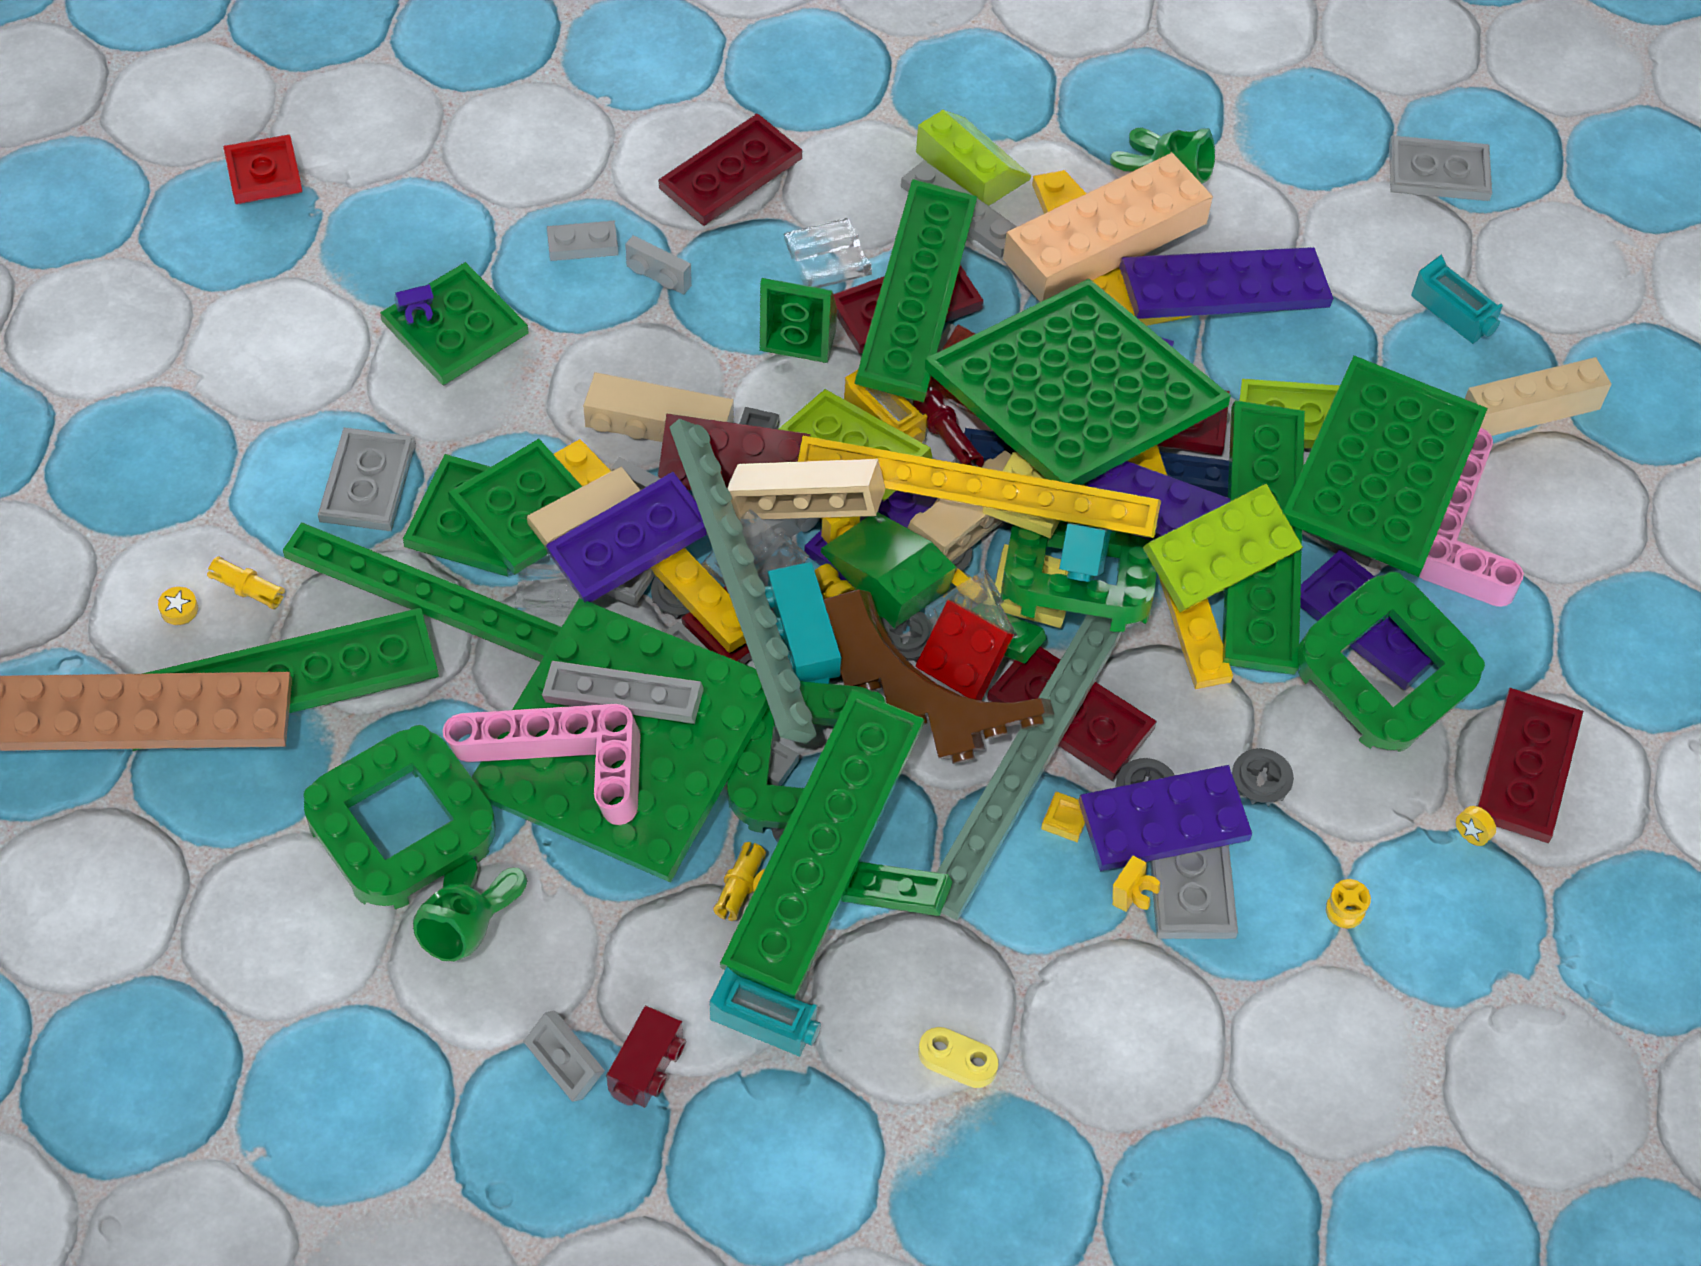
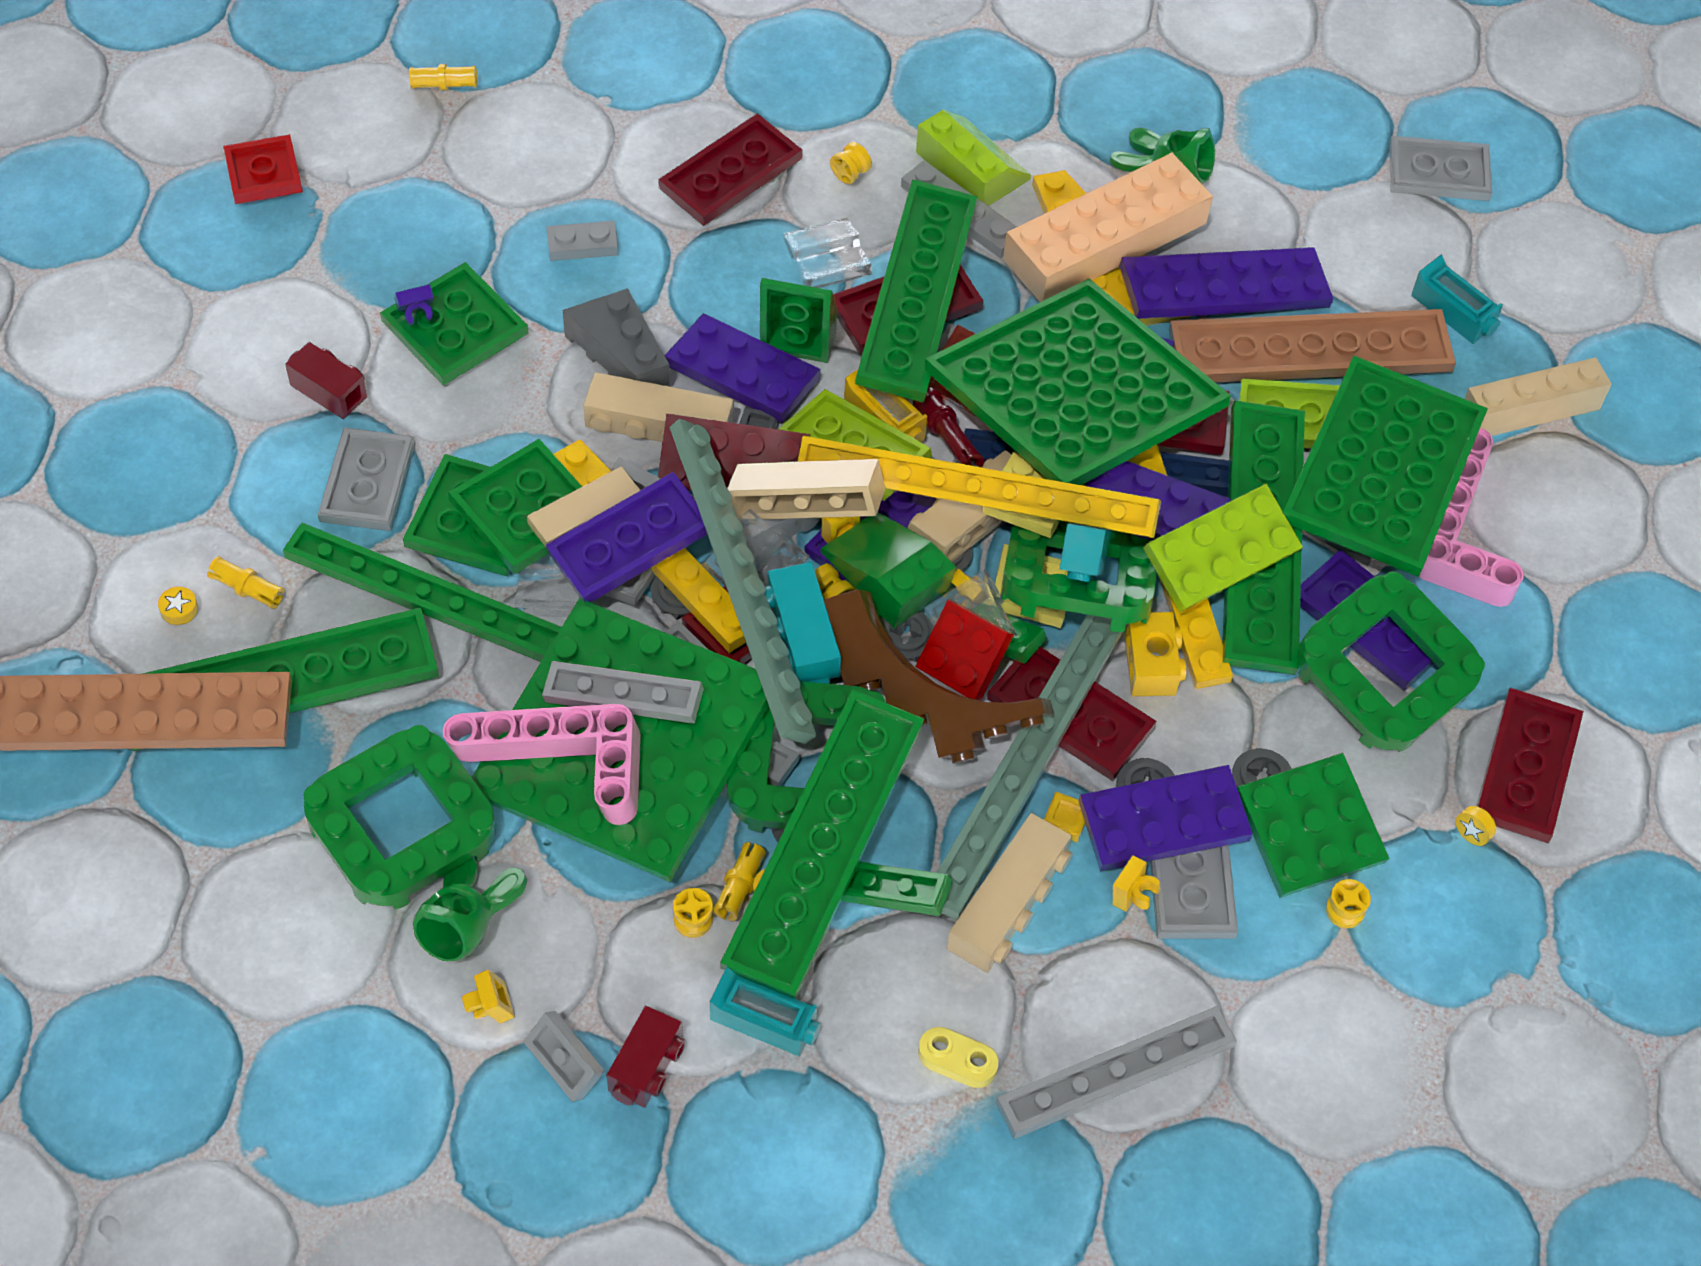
(326, 379): none -> dark red brick
(443, 77): none -> yellow pin
(489, 998): none -> yellow tile
(617, 338): none -> dark grey wedge
(658, 265): light grey plate -> none
(692, 902): none -> yellow wheel
(742, 367): none -> dark purple plate
(850, 162): none -> yellow wheel
(1009, 893): none -> tan brick
(1115, 1072): none -> light grey plate
(1151, 673): none -> yellow brick
(1312, 825): none -> green plate
(1314, 344): none -> nougat plate

